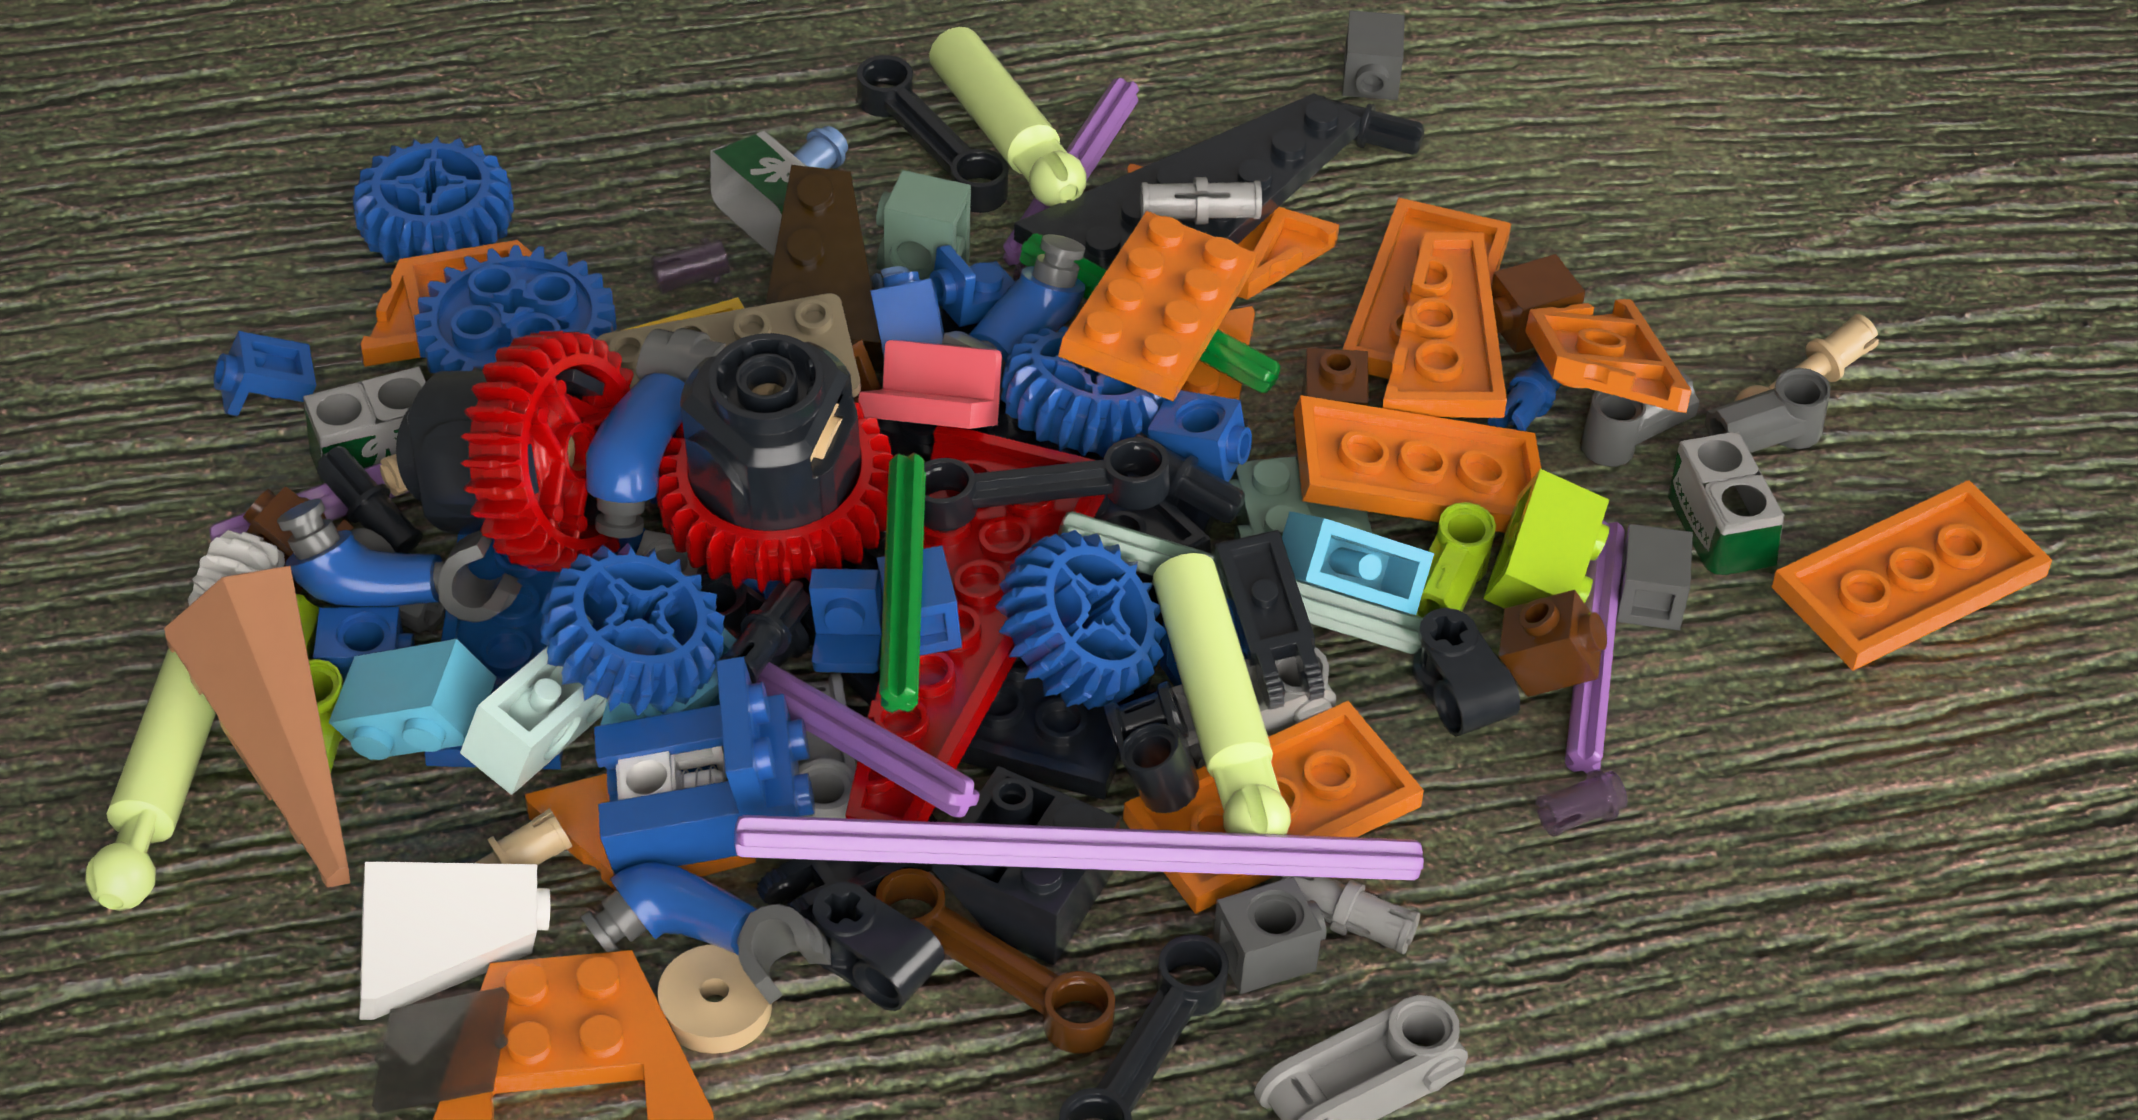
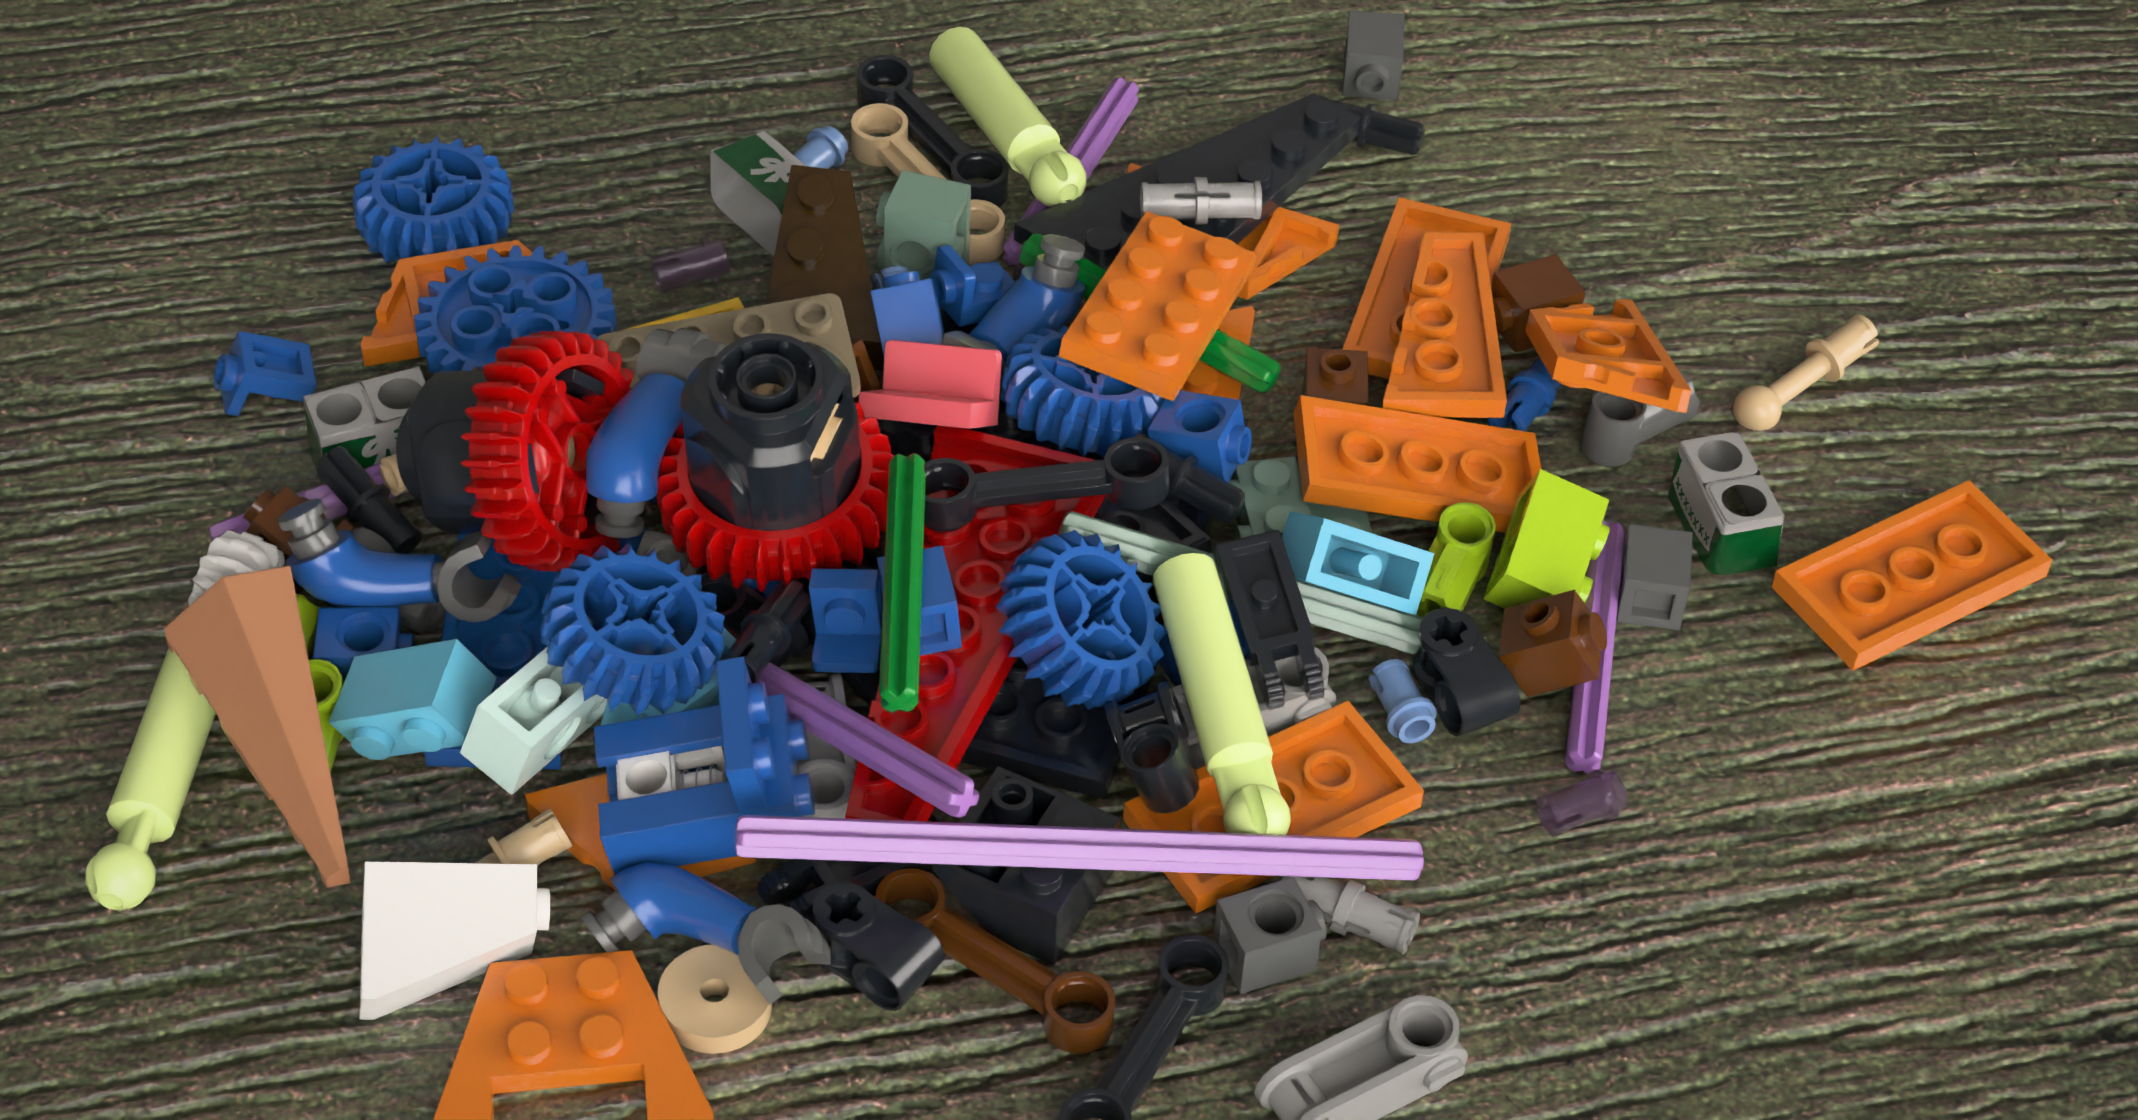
(441, 1050): clear smoke piece -> none
(900, 155): none -> tan piece
(1408, 713): none -> medium blue pin
(1785, 415): dark grey piece -> none

